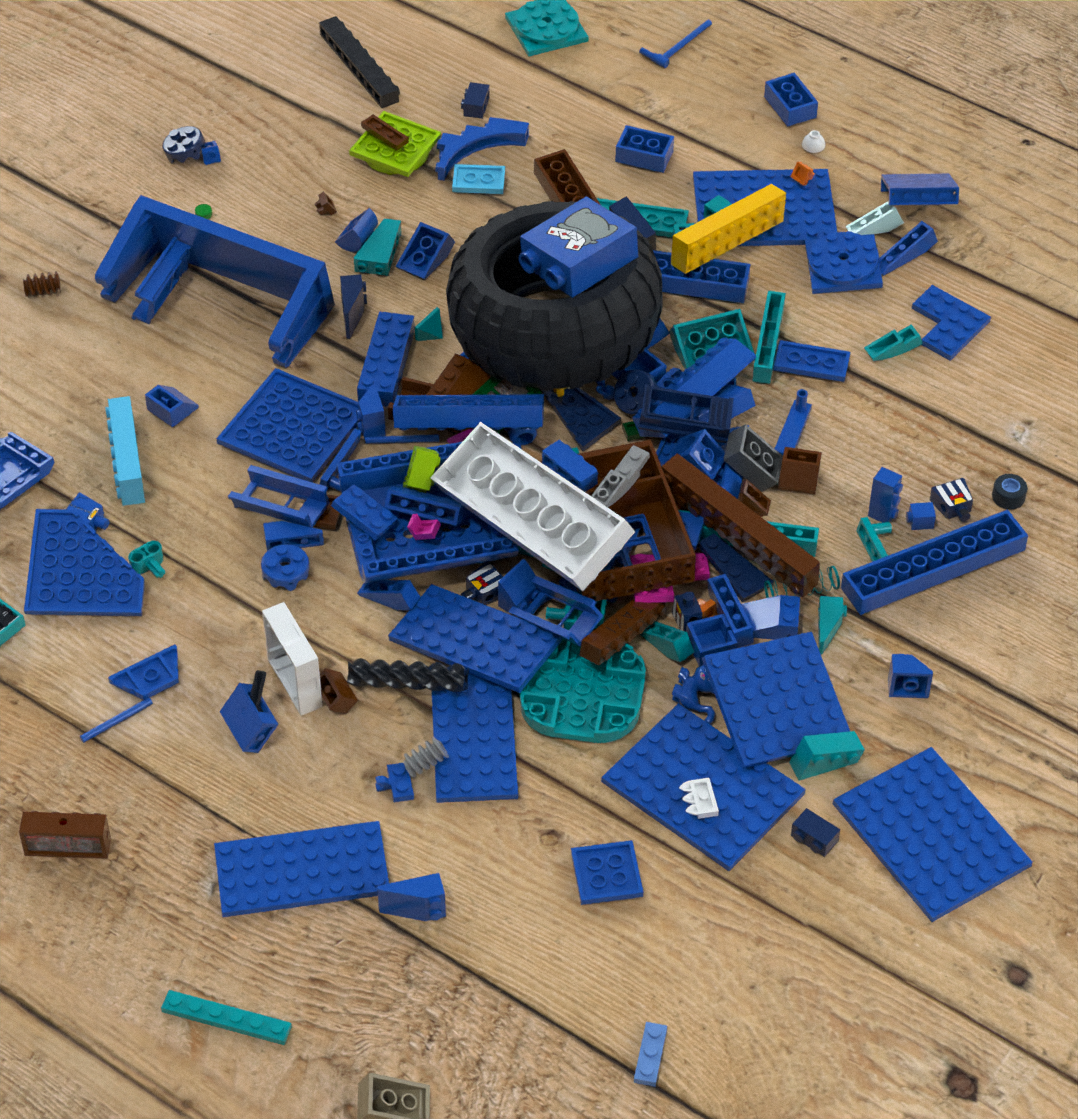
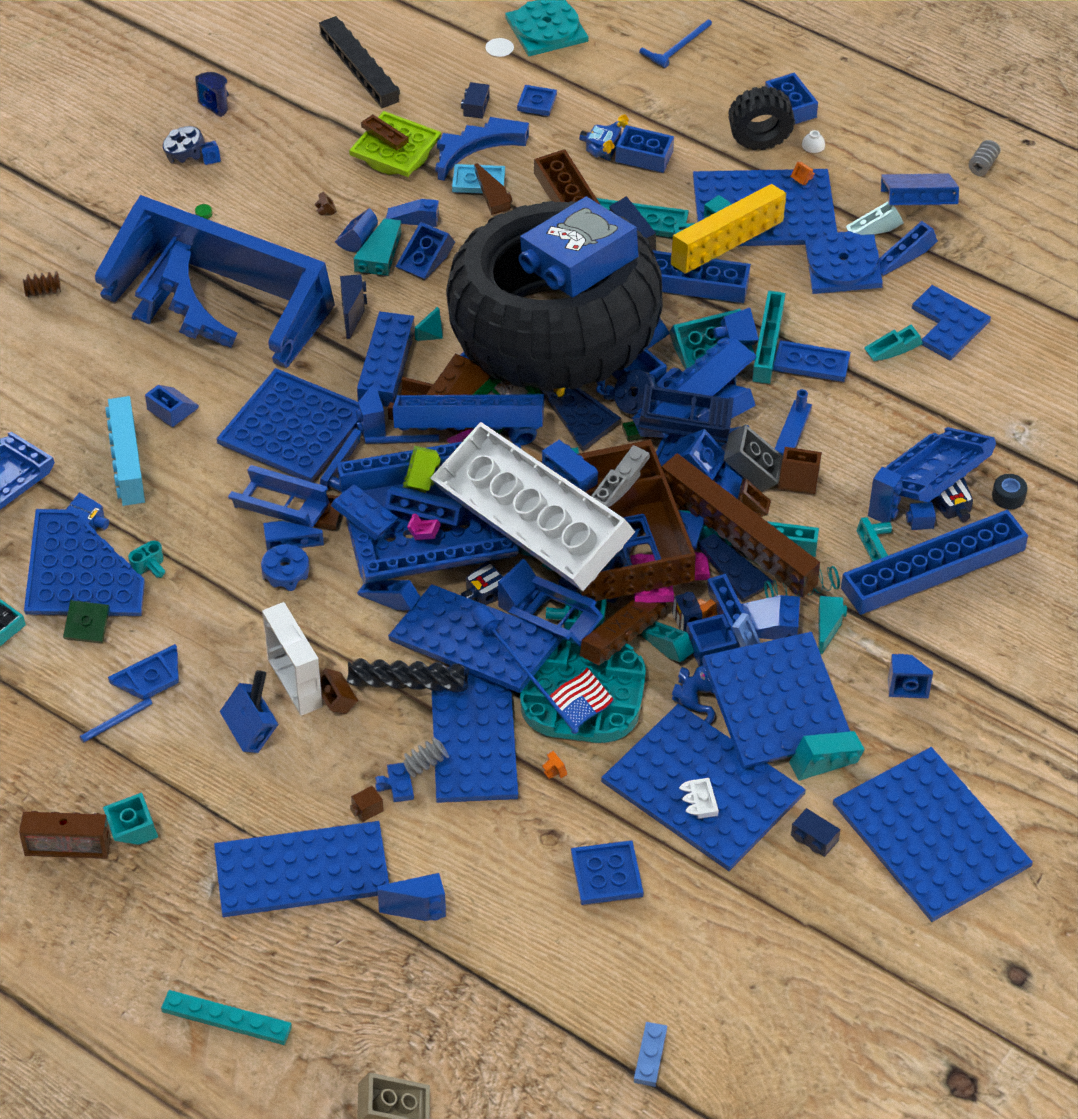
(86, 621): none -> dark green plate
(131, 820): none -> teal slope
(184, 302): none -> blue arch
(212, 92): none -> clear blue brick
(366, 804): none -> reddish brown brick
(415, 212): none -> blue slope
(493, 191): none -> reddish brown slope
(499, 47): none -> white sticker
(537, 100): none -> blue plate
(554, 766): none -> orange tile
(575, 699): none -> flag
(603, 139): none -> blue torso
(739, 327): none -> blue torso
(745, 631): none -> medium blue plate
(757, 103): none -> black tyre
(940, 462): none -> blue slope
(984, 157): none -> light grey piece

